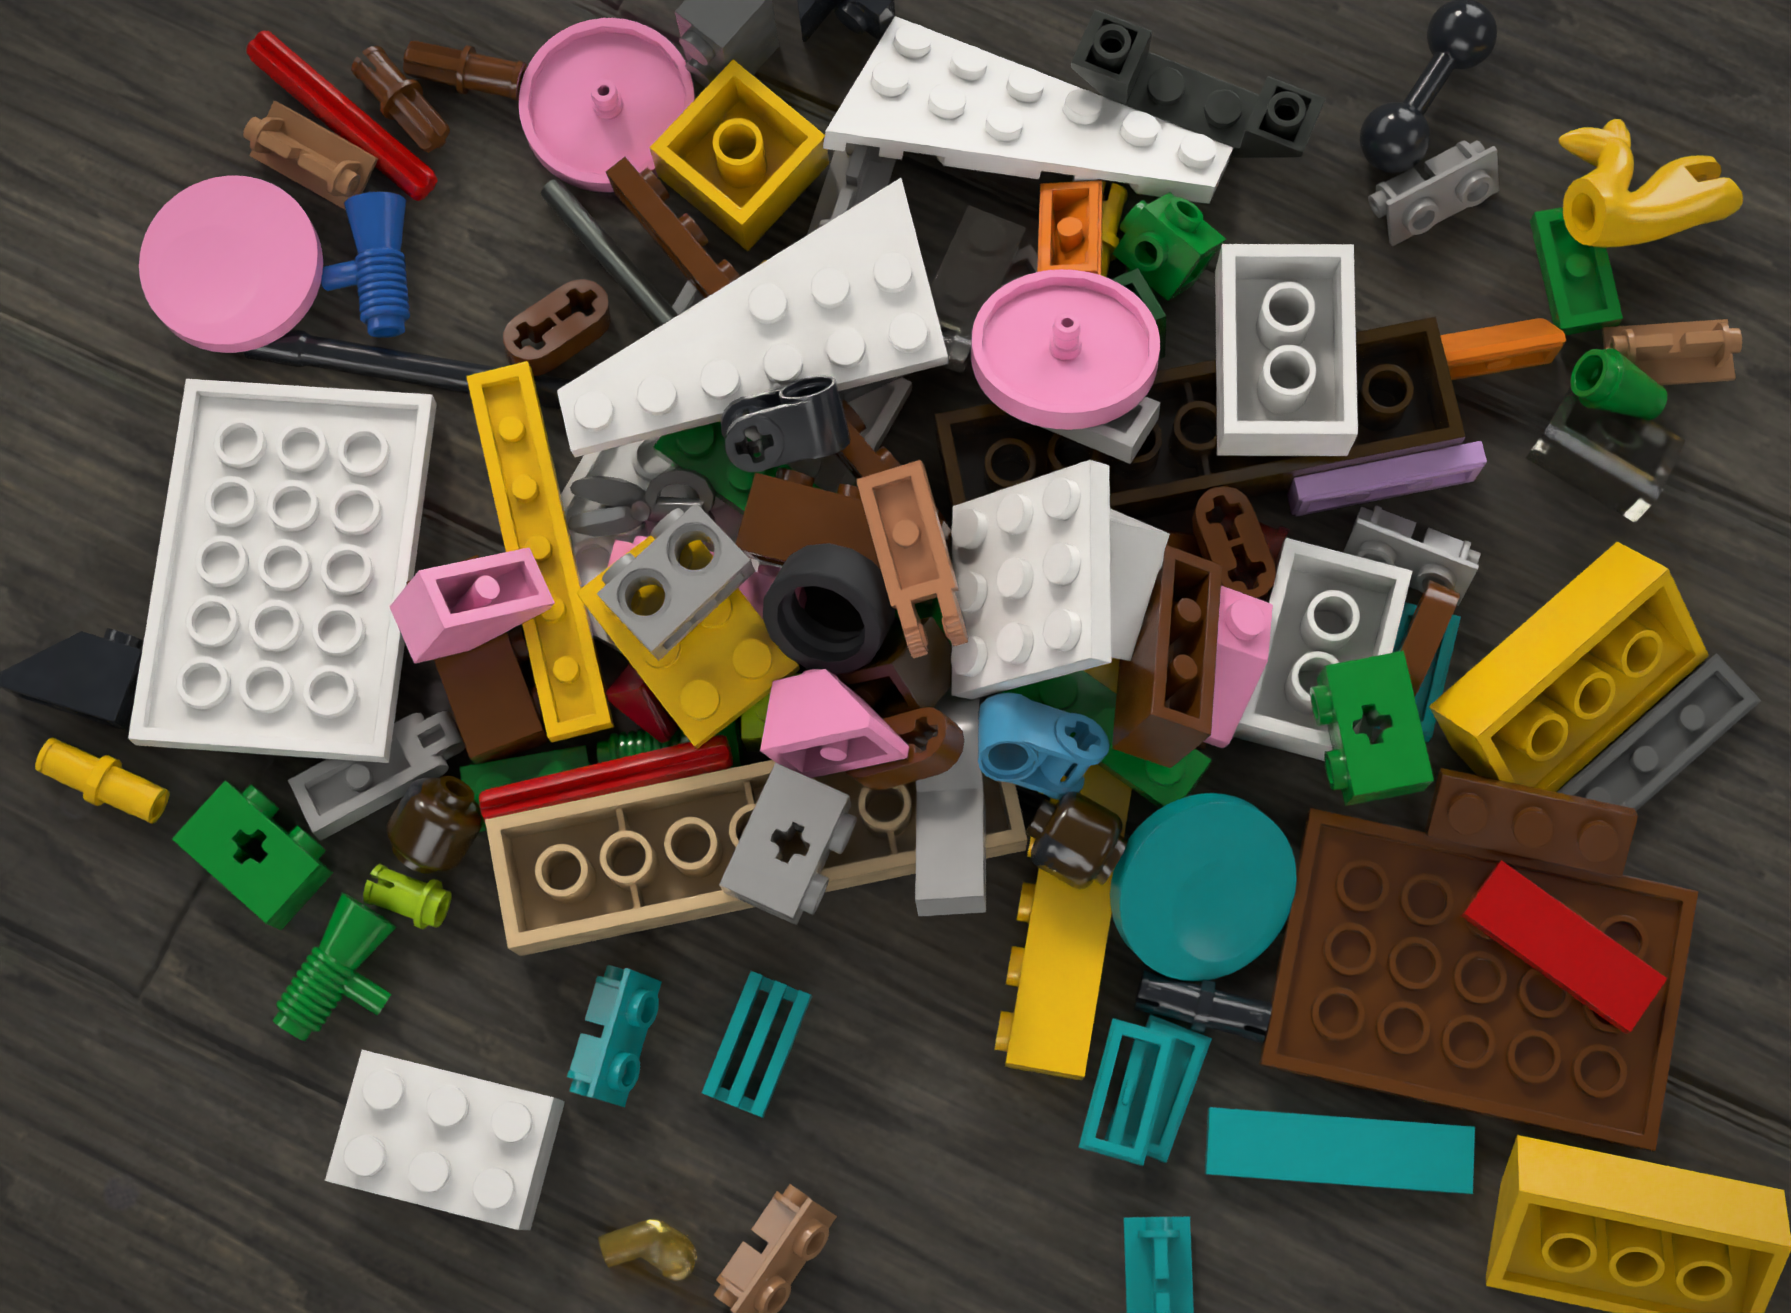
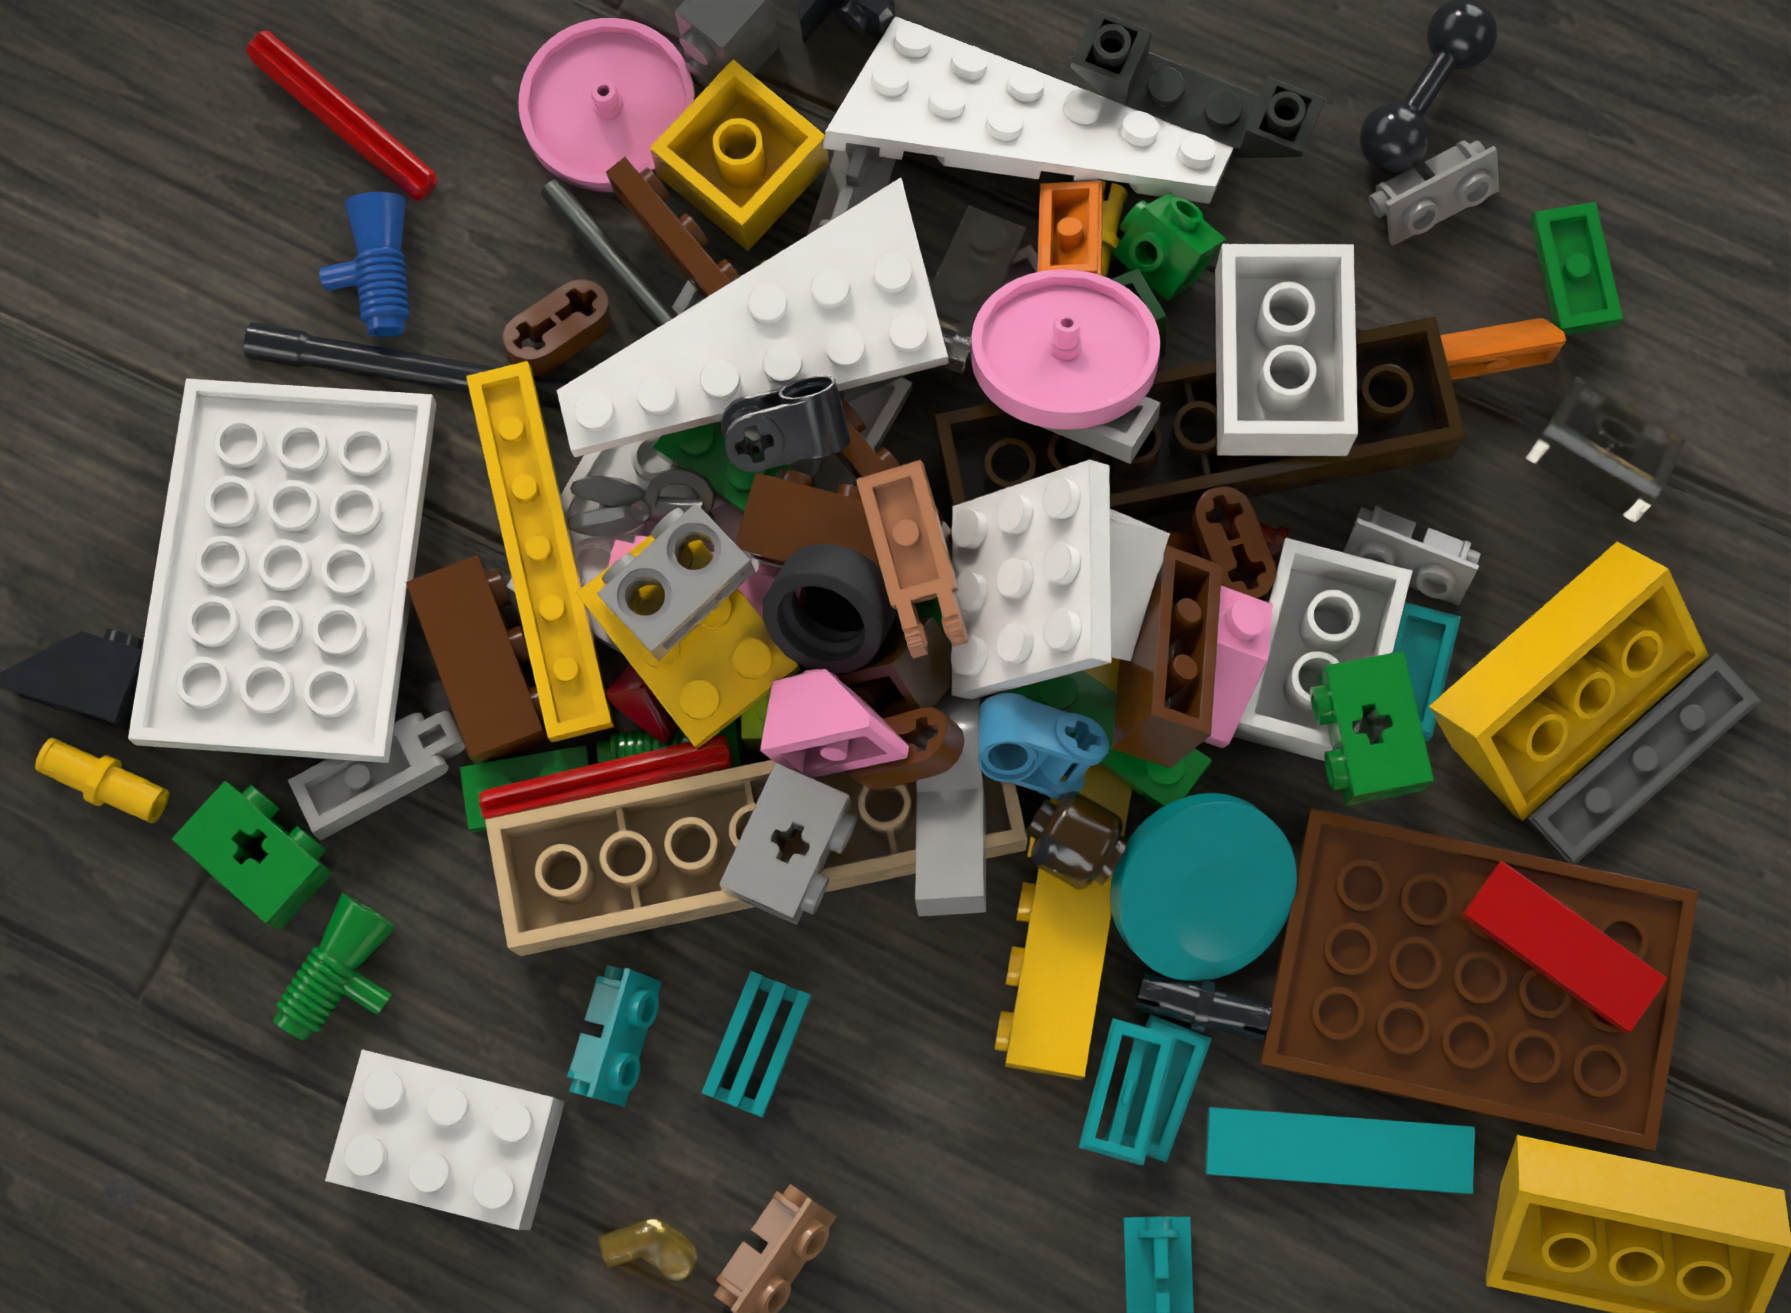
(231, 264): bright pink piece -> none
(309, 154): medium nougat hinge -> none
(401, 99): reddish brown axle -> none
(408, 896): lime pin -> none
(434, 824): dark brown head -> none
(464, 69): reddish brown axle -> none
(469, 603): bright pink slope -> none
(1386, 478): lavender tile -> none
(1427, 630): reddish brown beam -> none
(1531, 822): reddish brown plate -> none
(1616, 385): green cone -> none
(1675, 198): yellow piece -> none
(1679, 350): medium nougat hinge -> none

